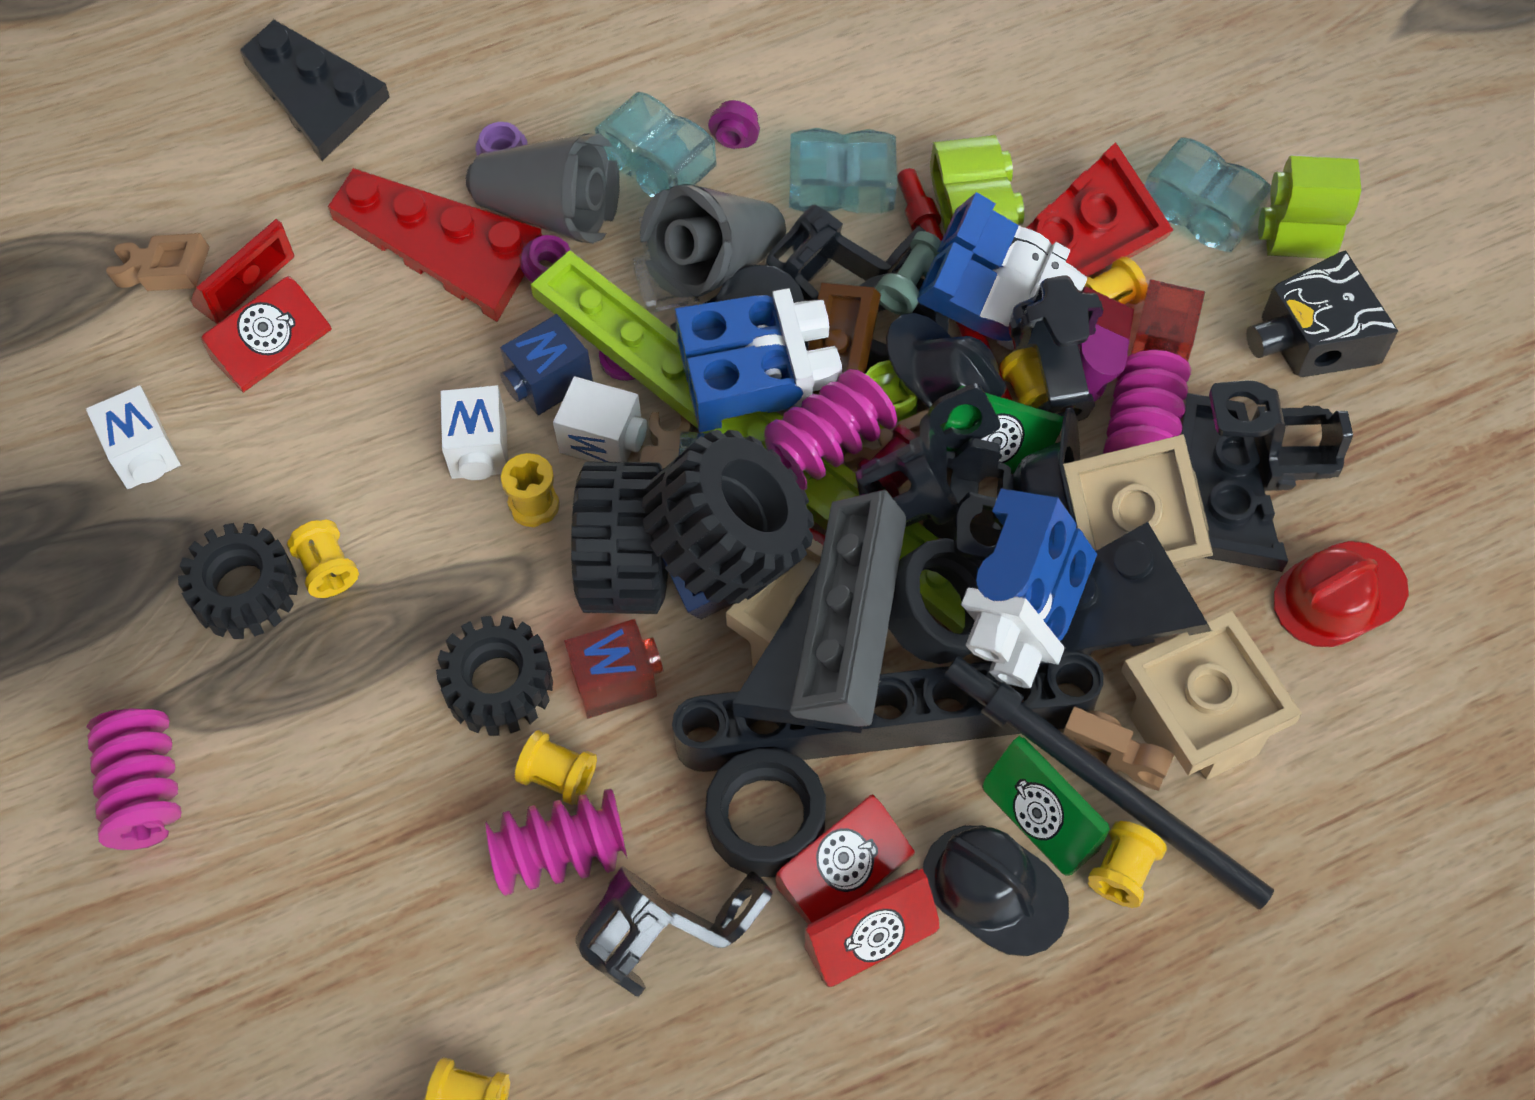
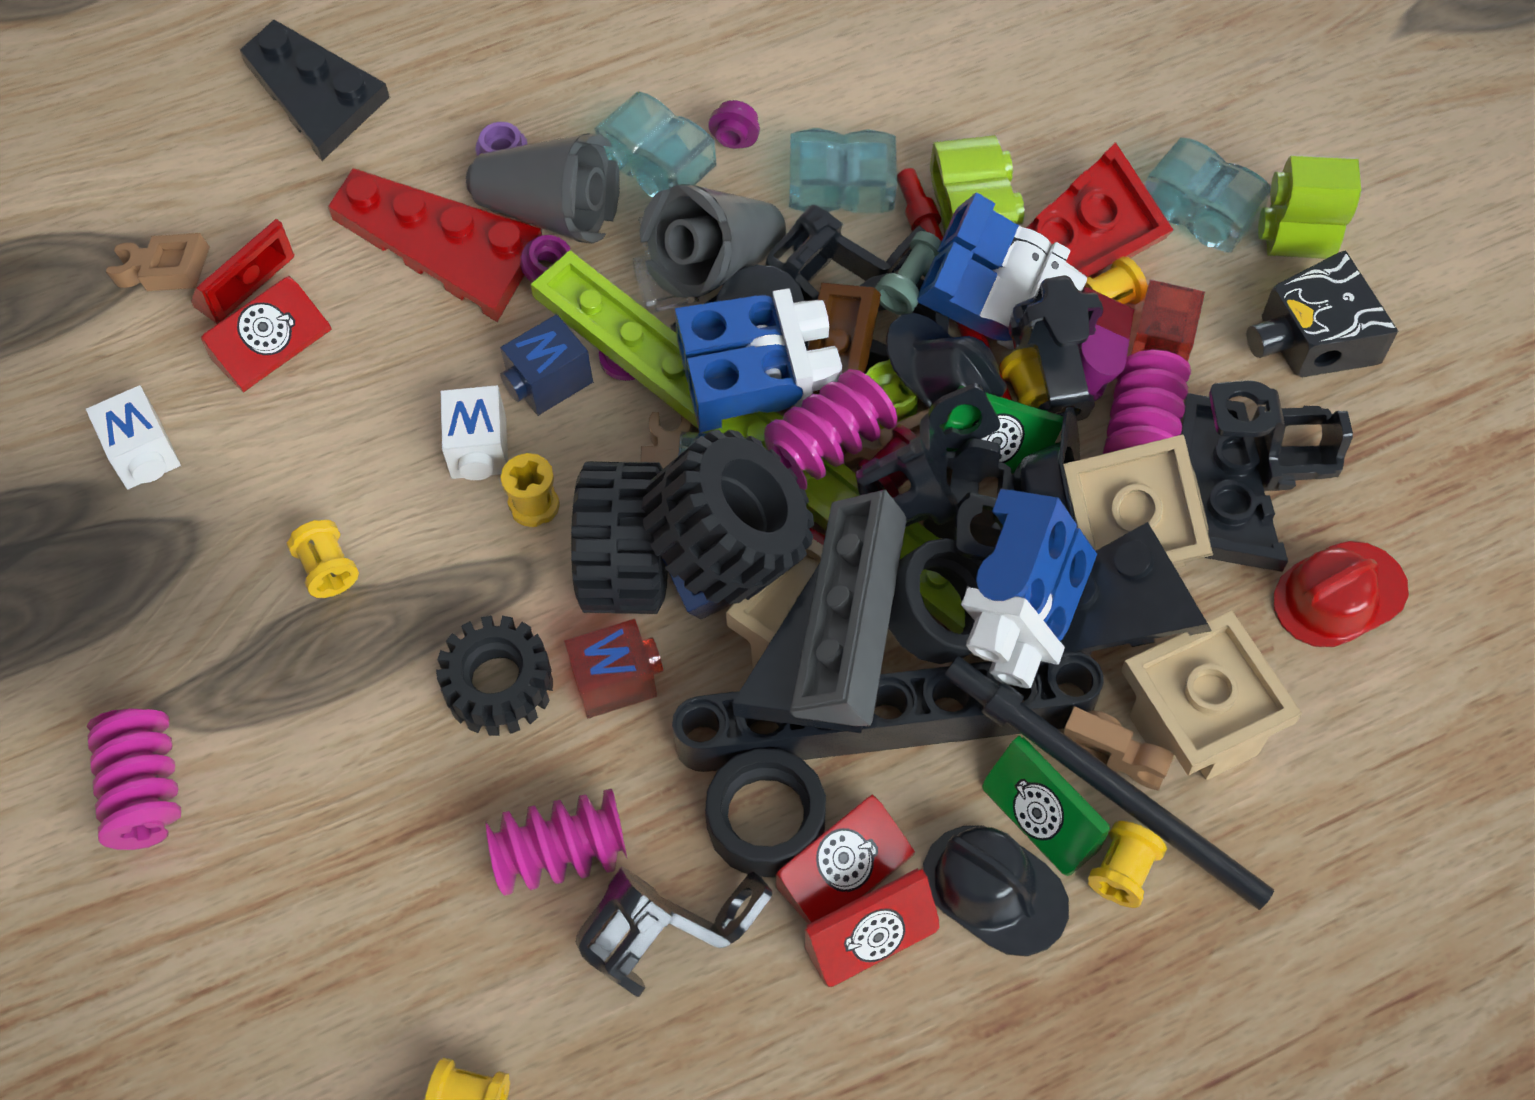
(221, 557): black tyre -> none
(555, 767): yellow bush -> none
(599, 422): white brick -> none

